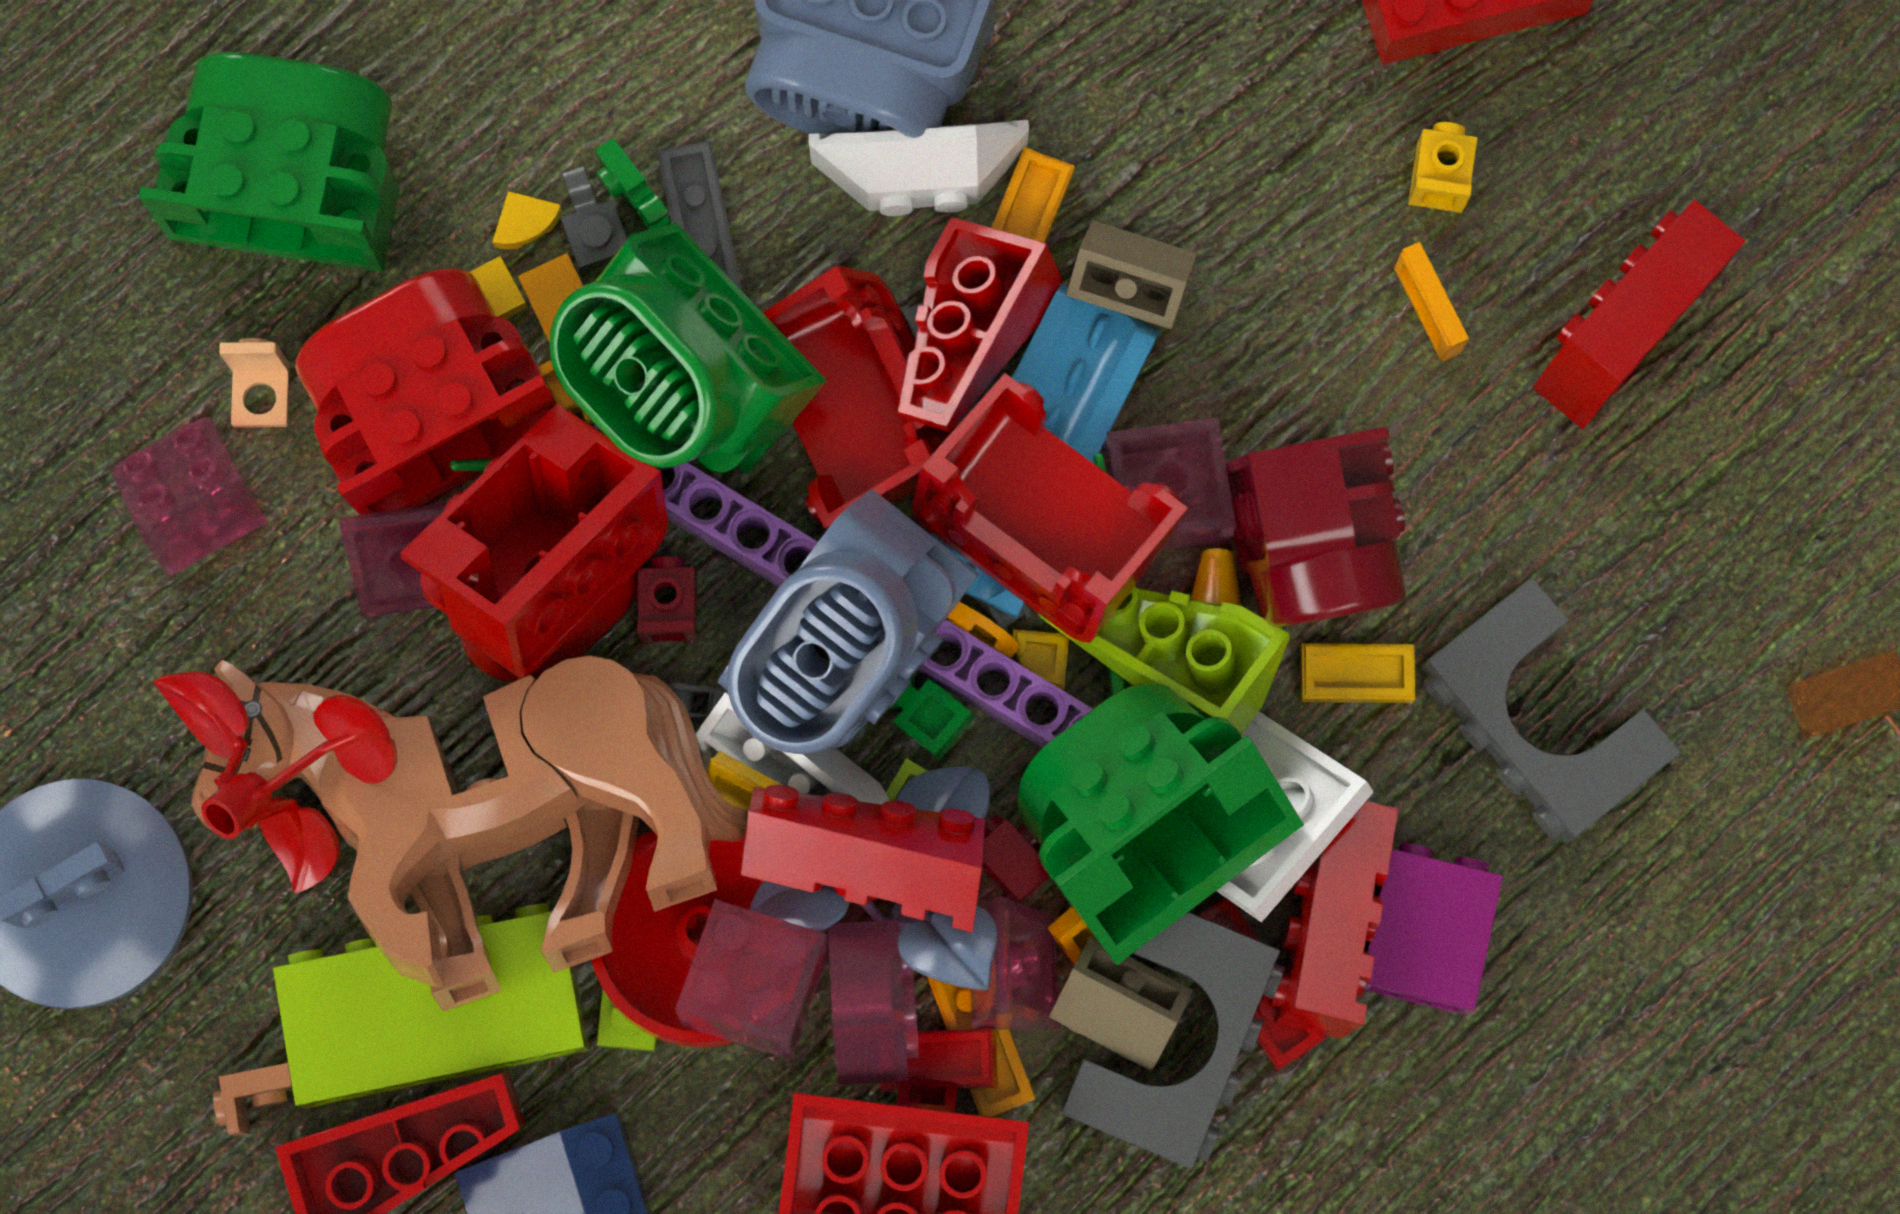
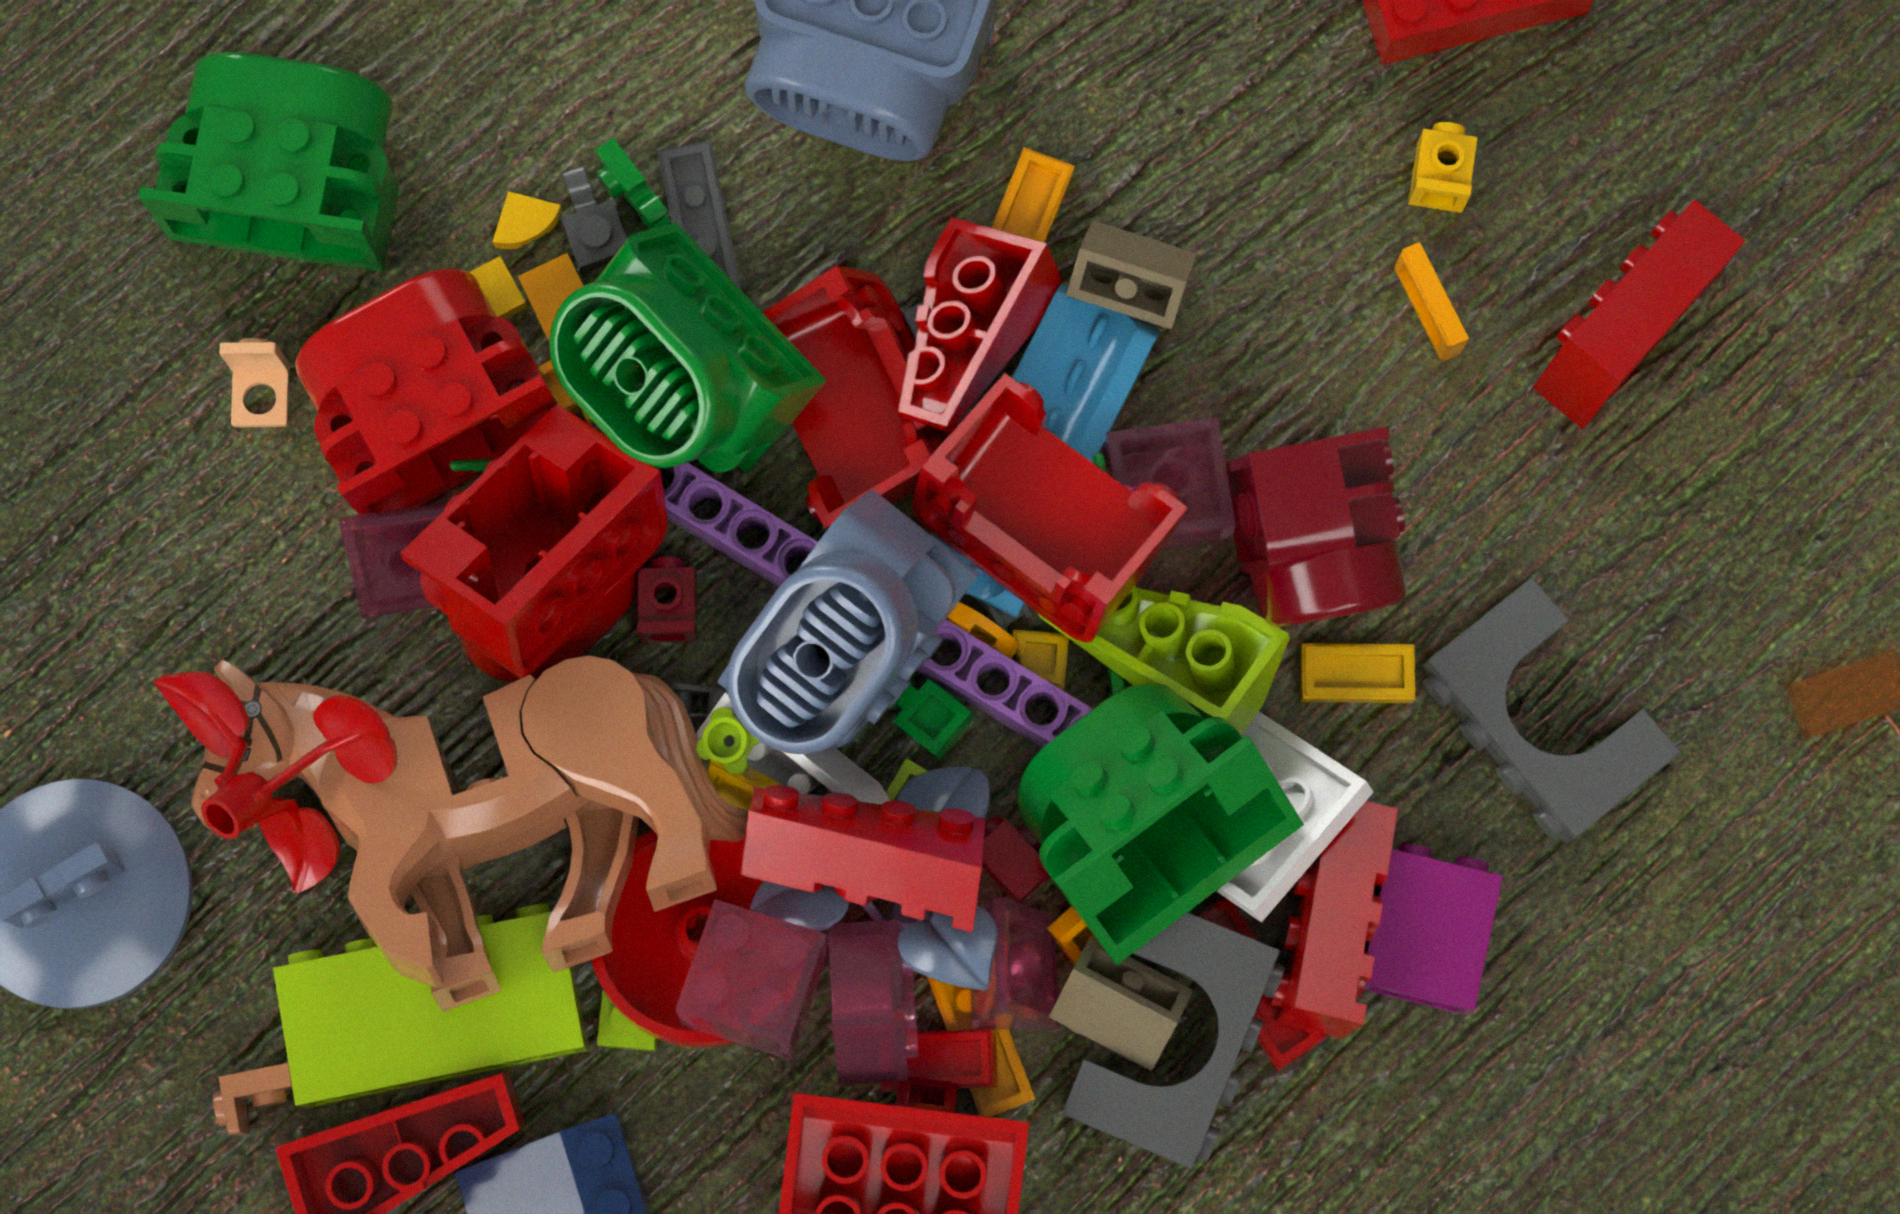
(187, 496): clear pink bracket -> none
(713, 745): none -> lime plate
(936, 170): white wedge -> none
(1217, 578): yellow cone -> none

